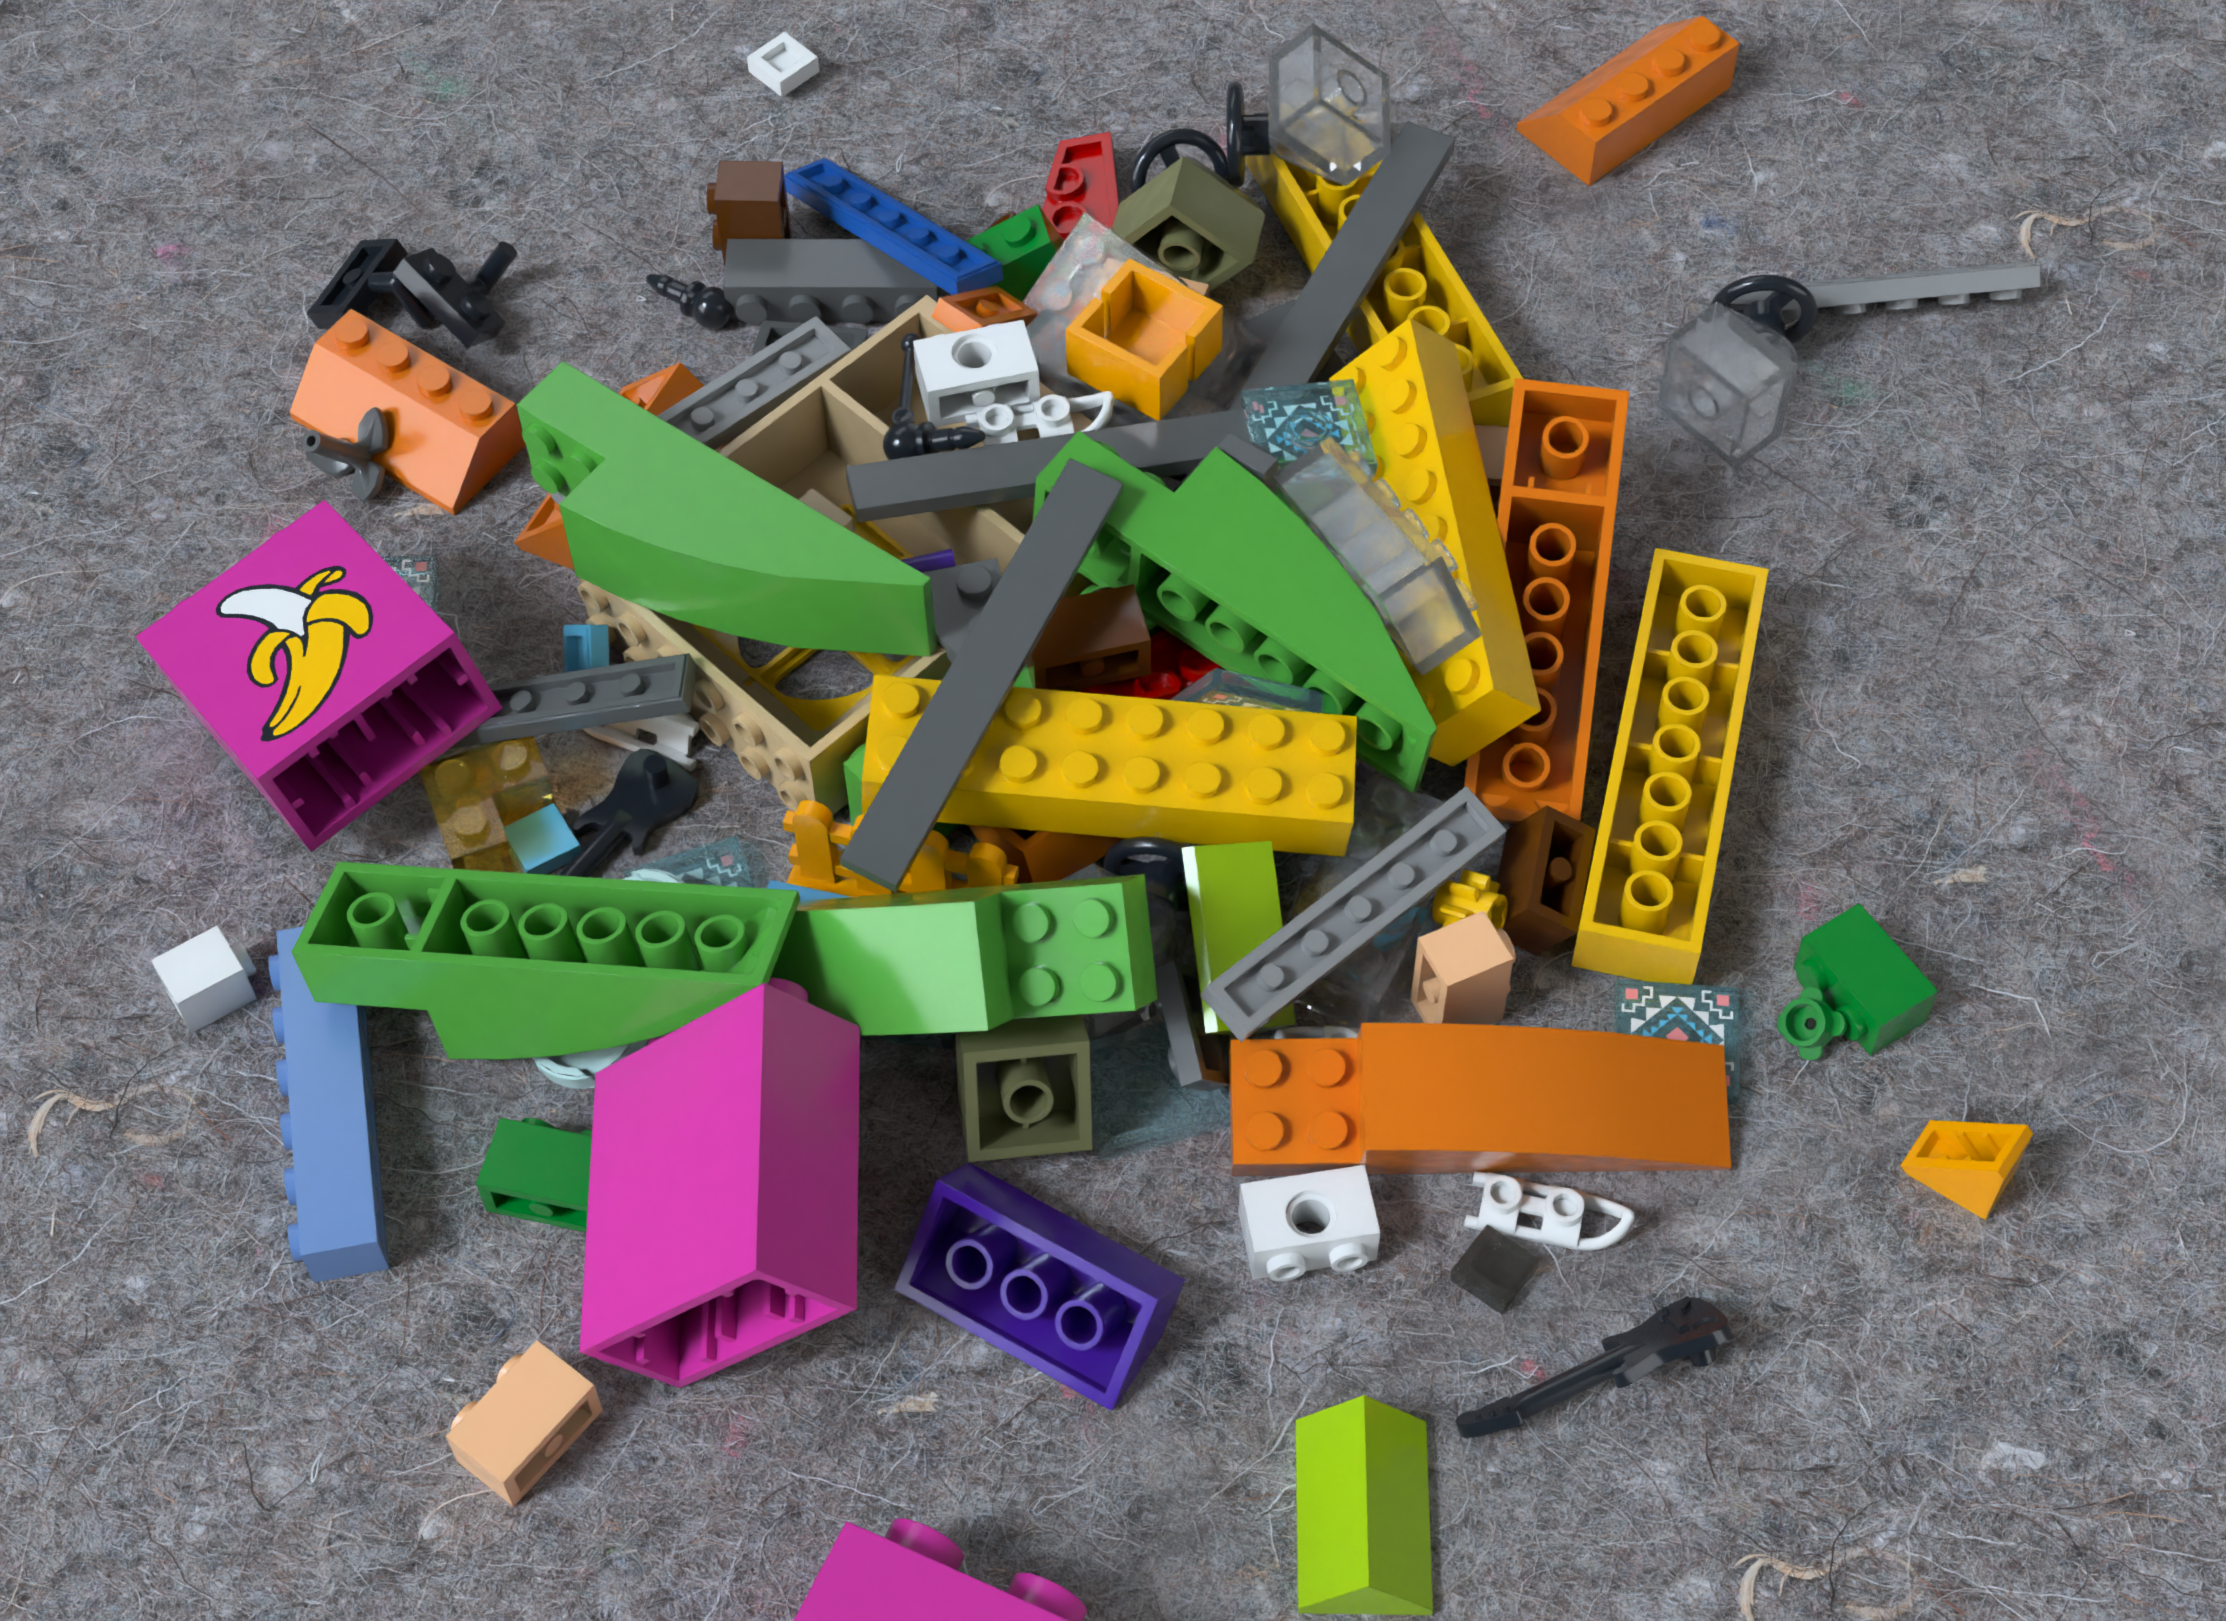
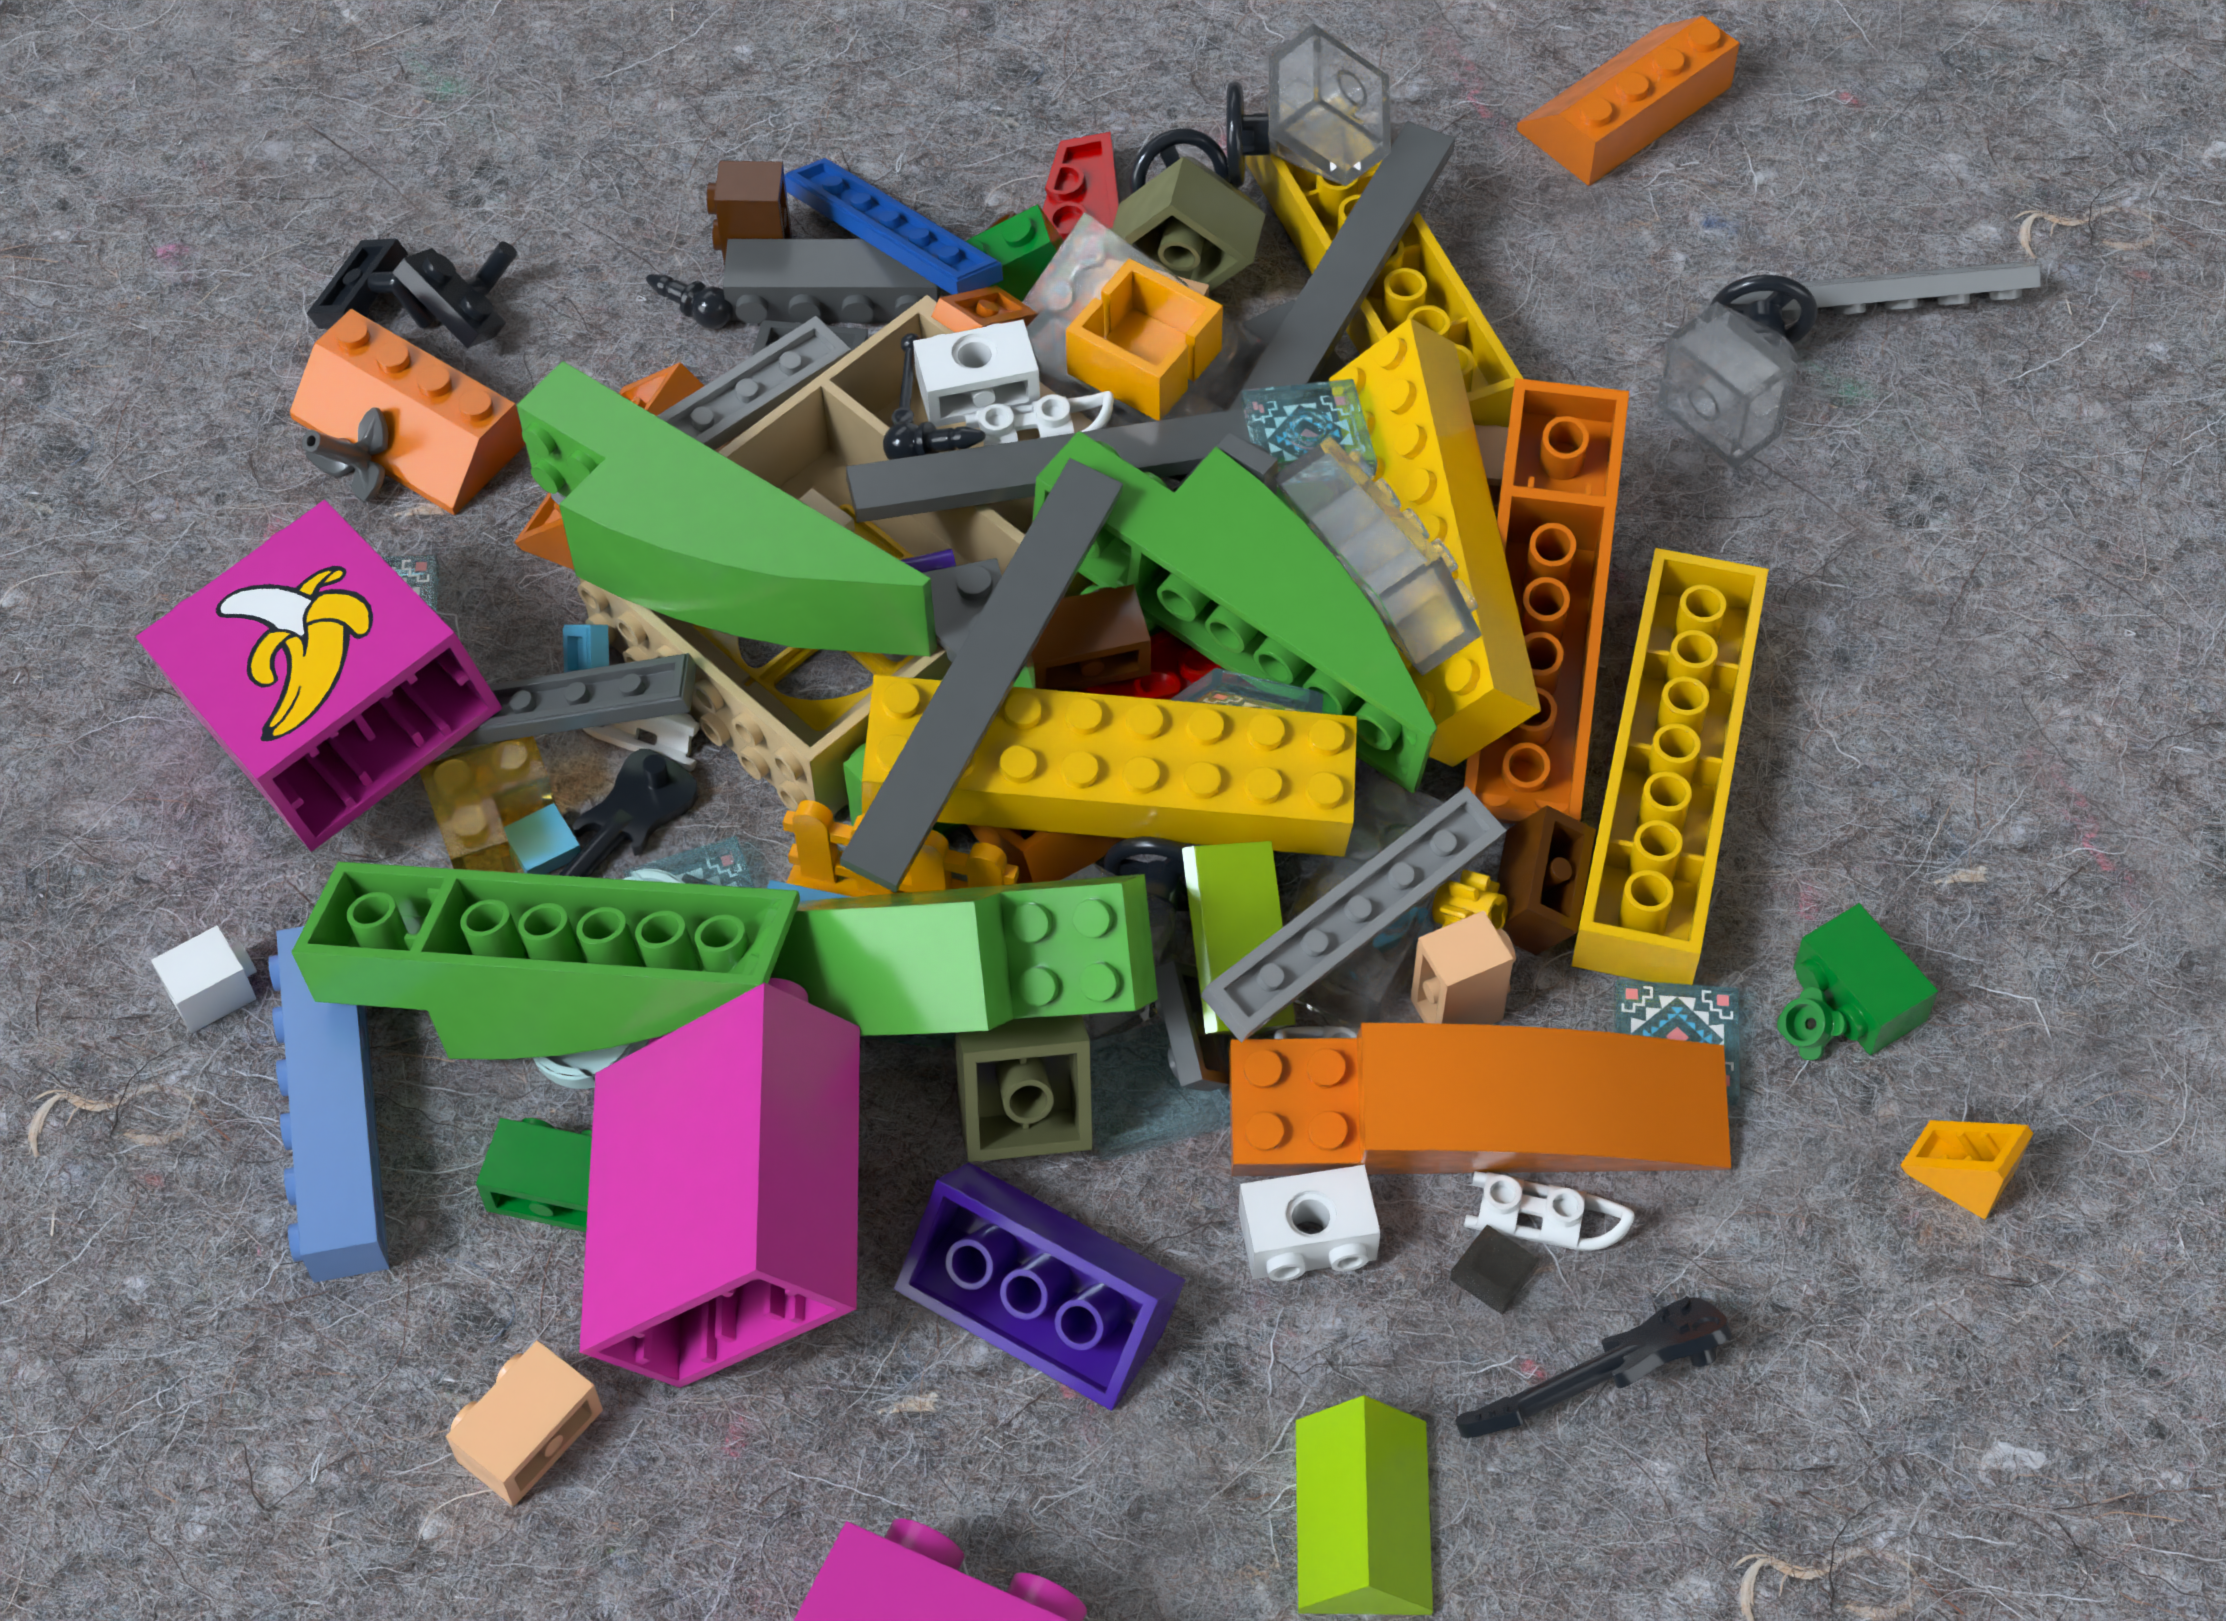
(783, 64): white plate -> none

